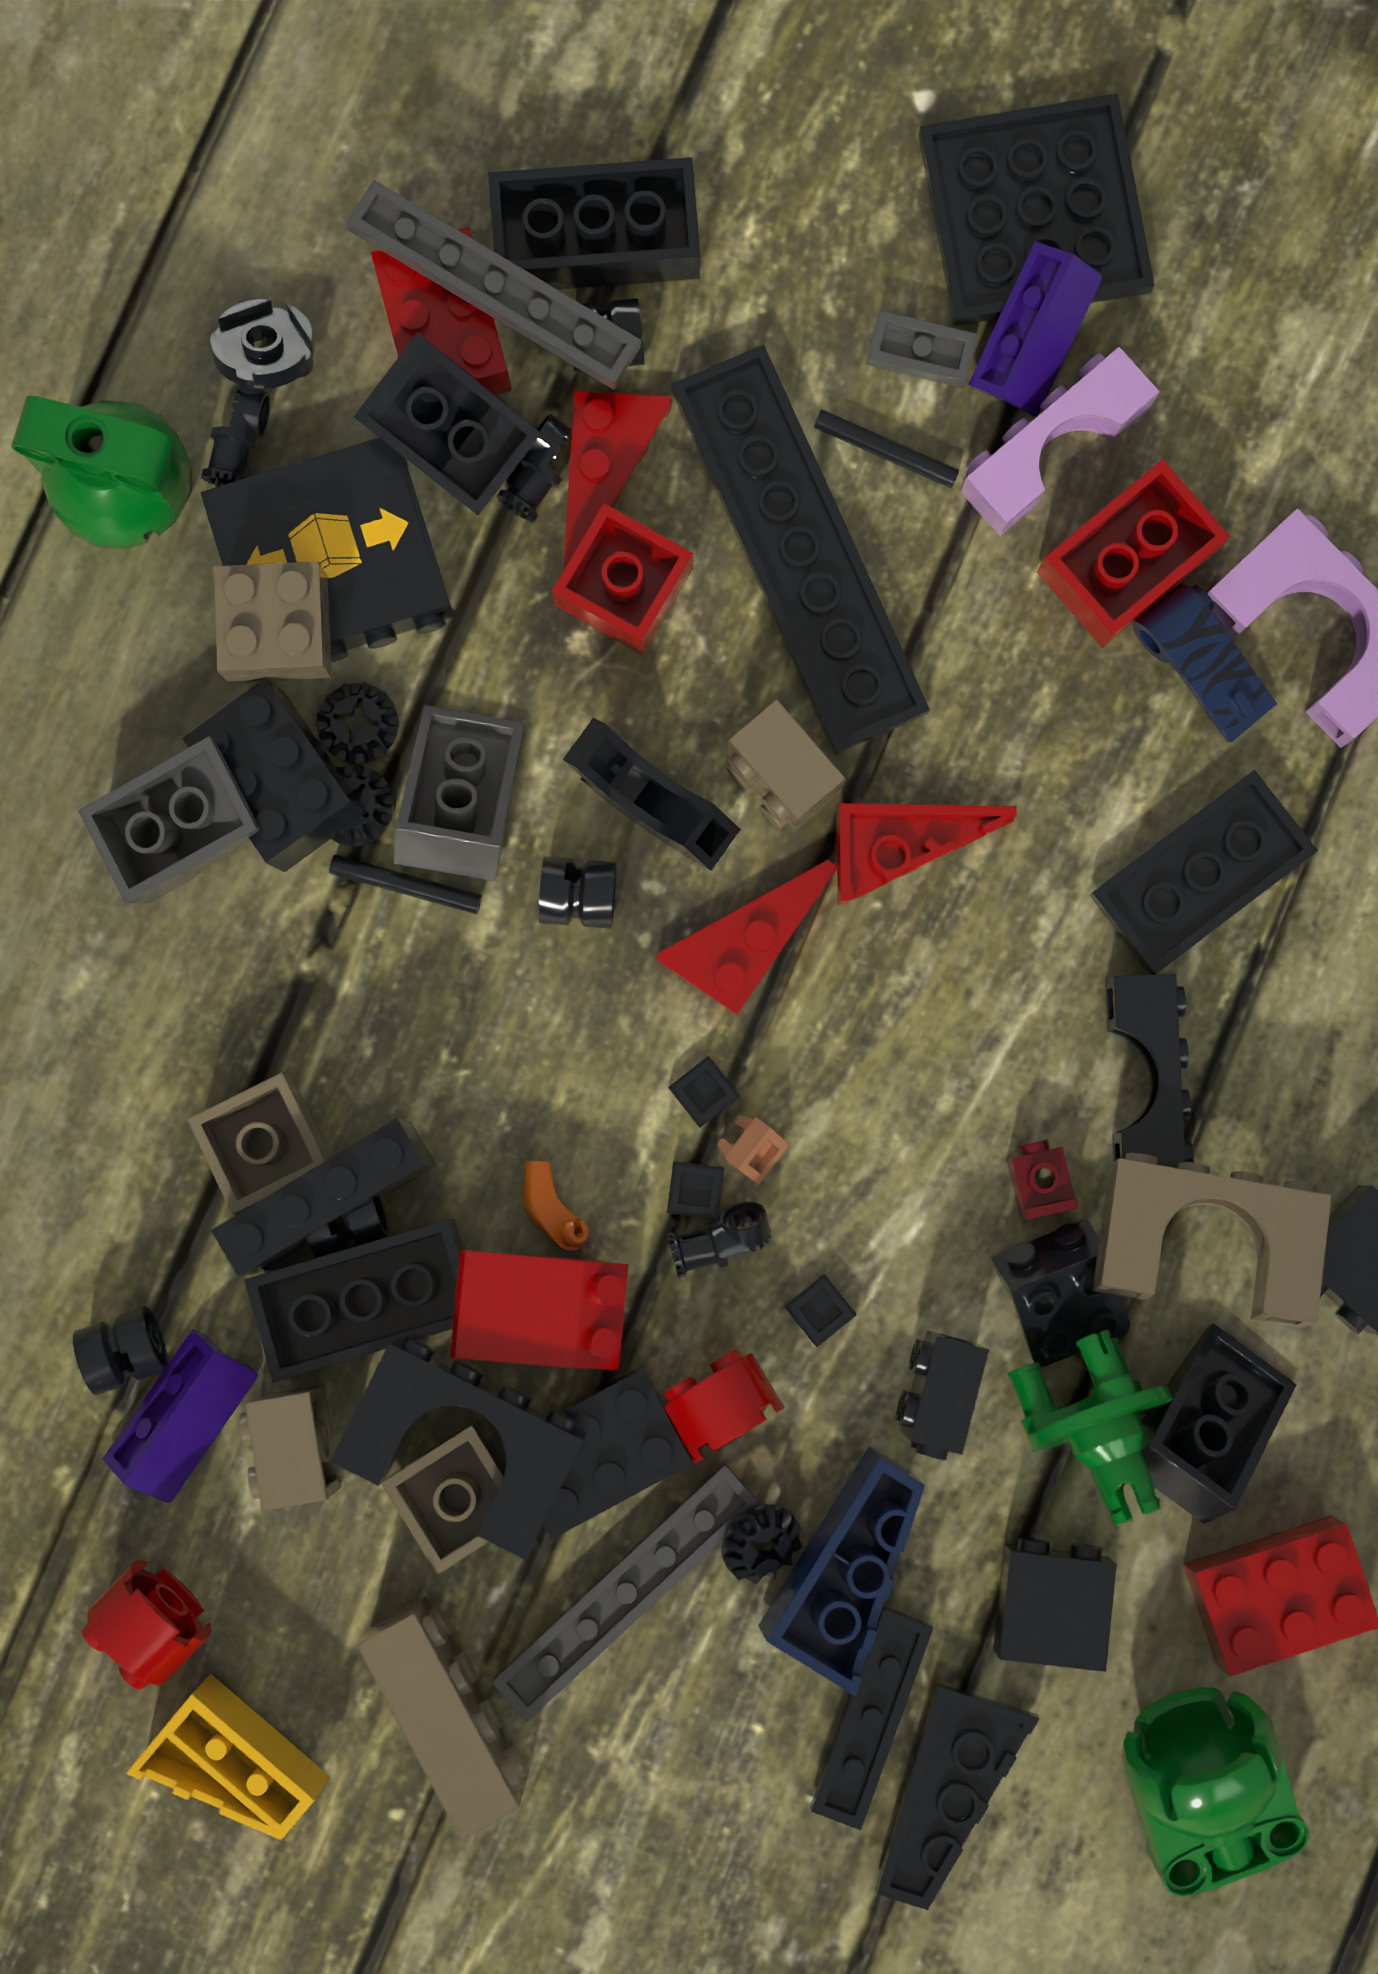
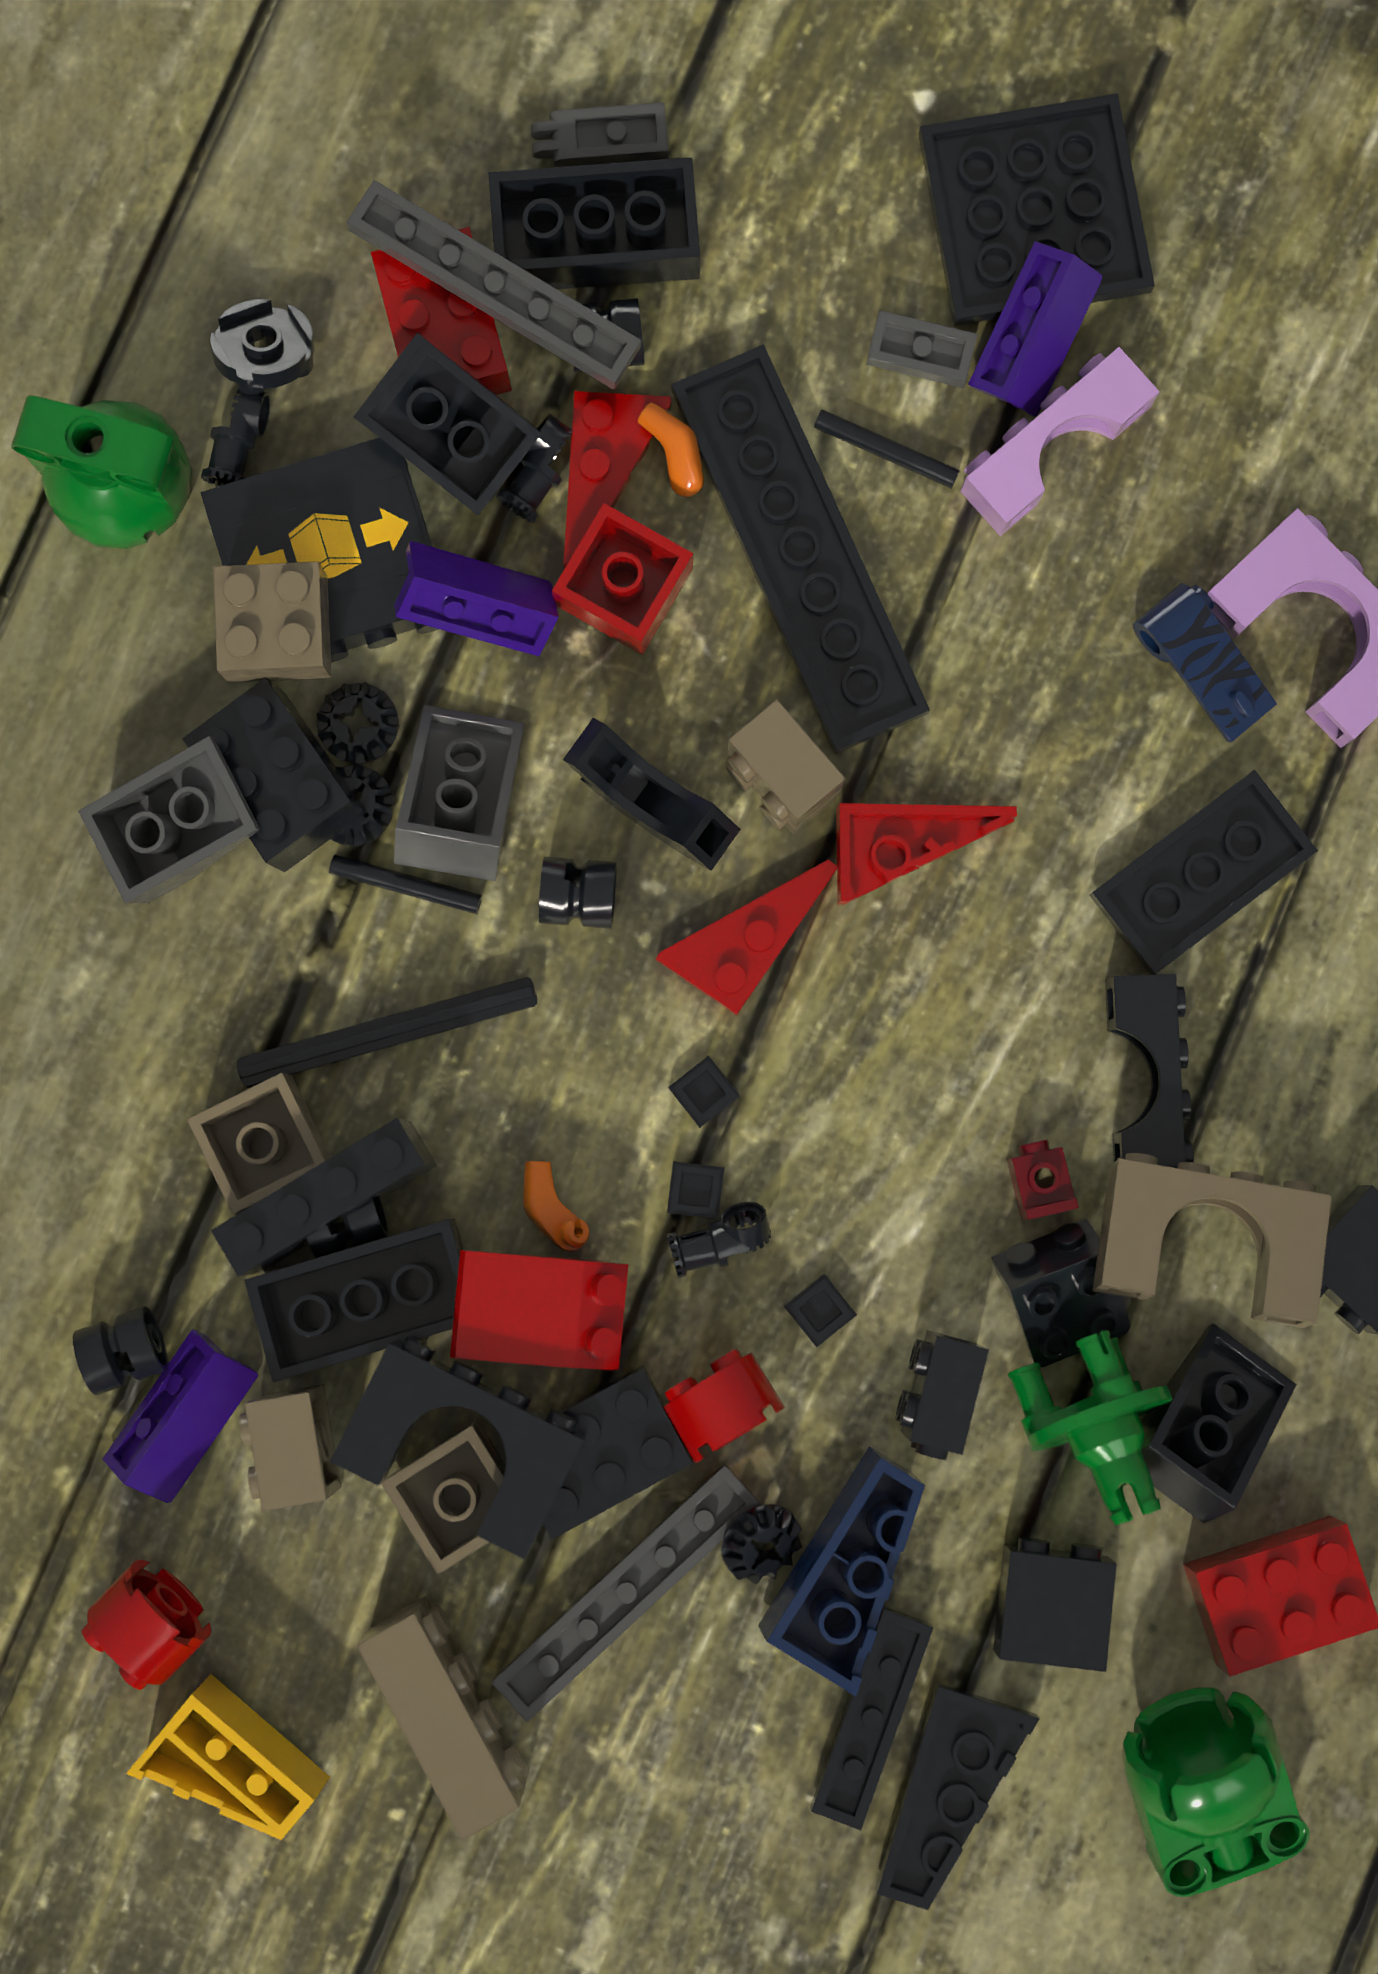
(388, 1031): none -> black axle
(476, 599): none -> dark purple panel
(602, 135): none -> dark grey hinge
(679, 446): none -> orange arm
(755, 1149): nougat tile -> none
(1132, 553): red brick -> none

